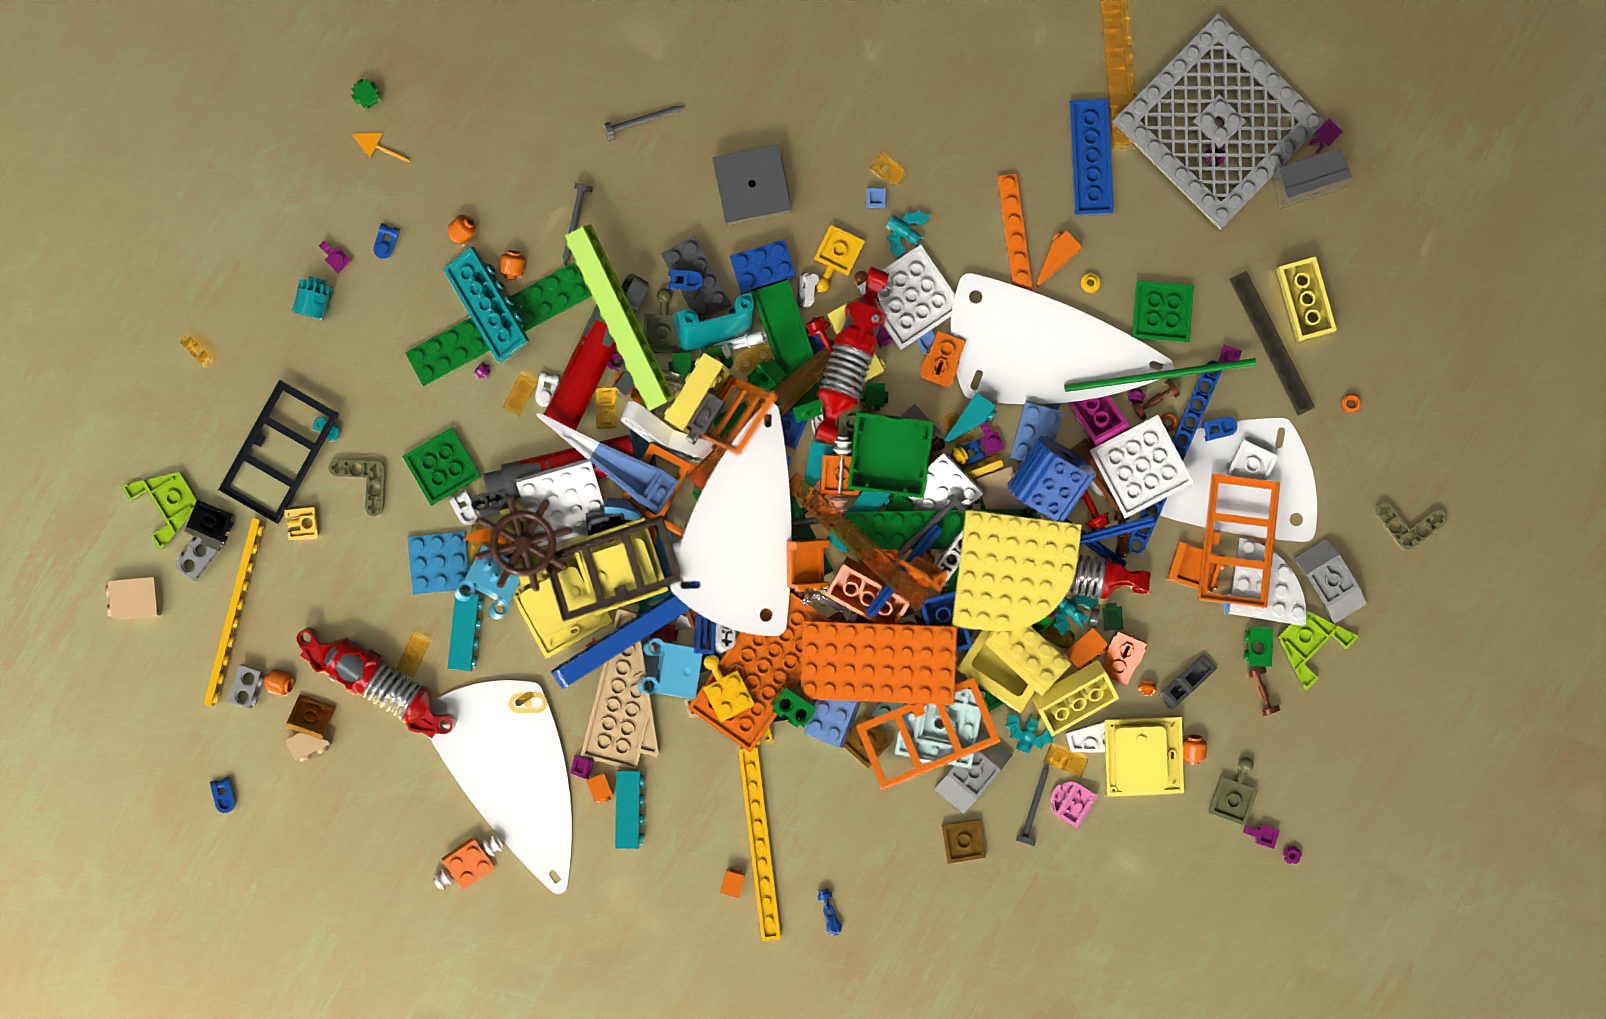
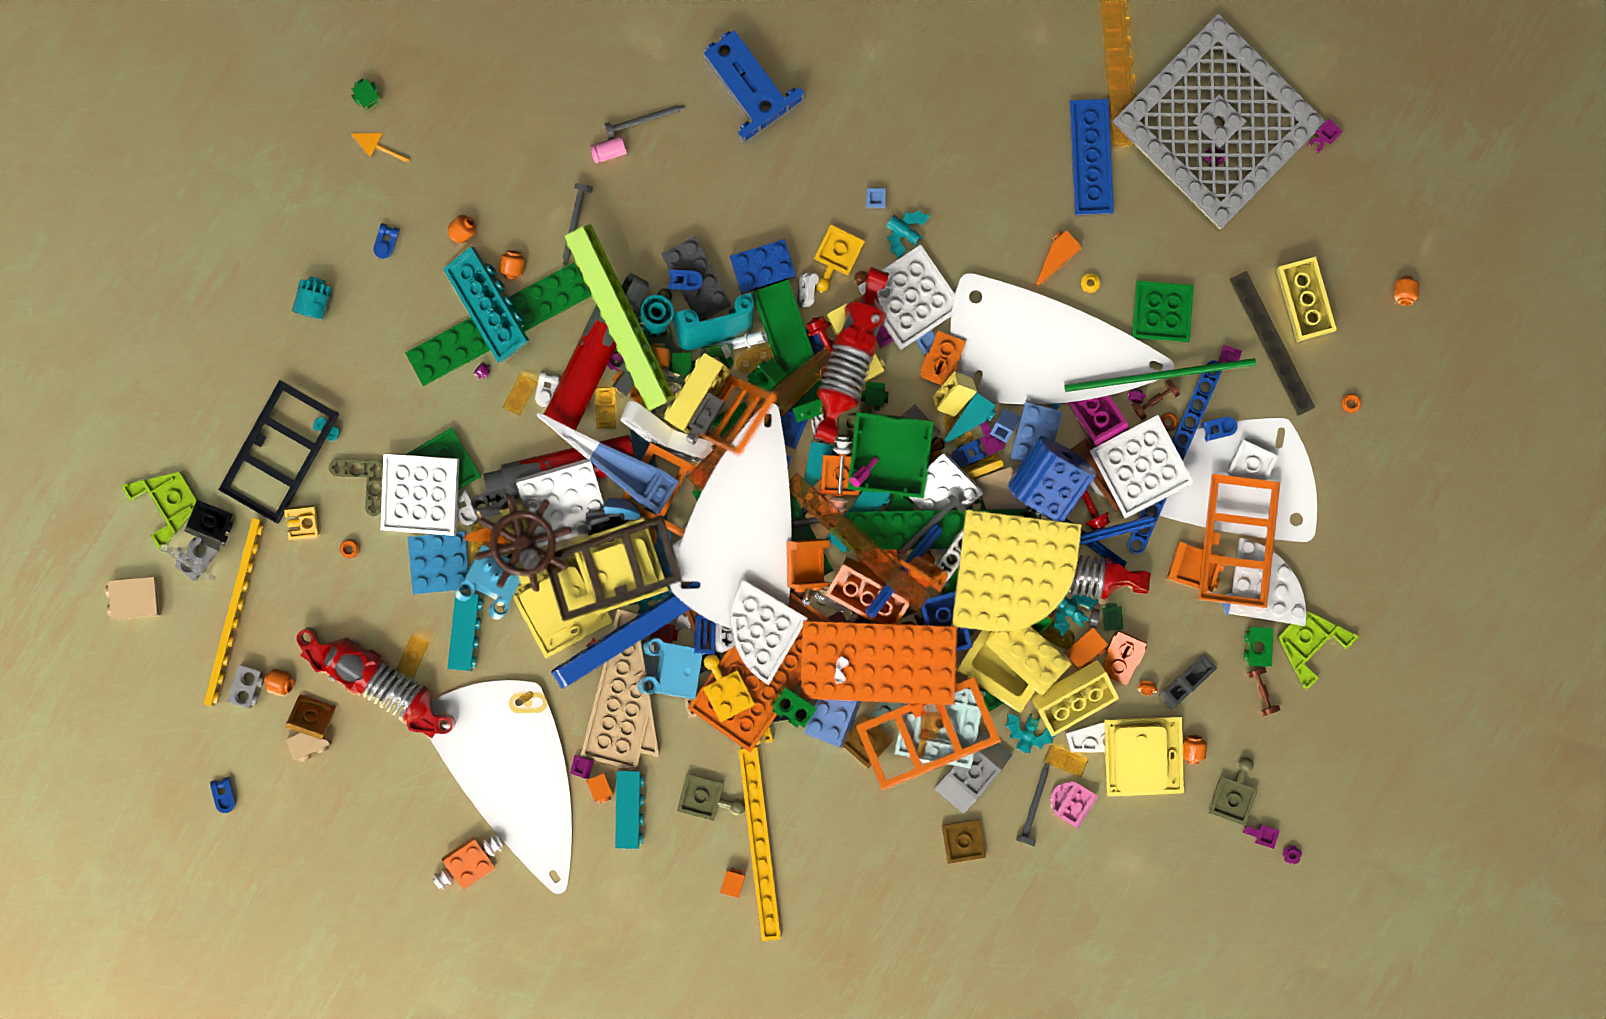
(194, 564): none -> clear plate
(202, 357): clear yellow plate -> none
(336, 258): magenta plate -> none
(343, 546): none -> orange plate
(419, 494): none -> white plate
(529, 559): none -> flat silver plate
(608, 149): none -> bright pink piece
(655, 314): none -> teal gear
(662, 354): none -> orange head
(702, 797): none -> olive plate
(749, 84): none -> blue brick
(752, 184): dark grey container -> none
(762, 630): none -> white plate
(832, 924): blue piece -> none
(841, 663): none -> white piece
(862, 473): none -> dark pink axle
(893, 175): clear yellow plate -> none
(929, 729): none -> clear orange piece
(954, 394): none -> light yellow brick
(959, 455): yellow plate -> none
(1005, 425): none -> medium blue brick
(1014, 231): orange plate -> none
(1122, 545): reddish brown piece -> none
(1311, 178): dark grey container -> none
(1331, 580): light grey slope -> none
(1404, 530): olive beam -> none
(1406, 290): none -> orange head

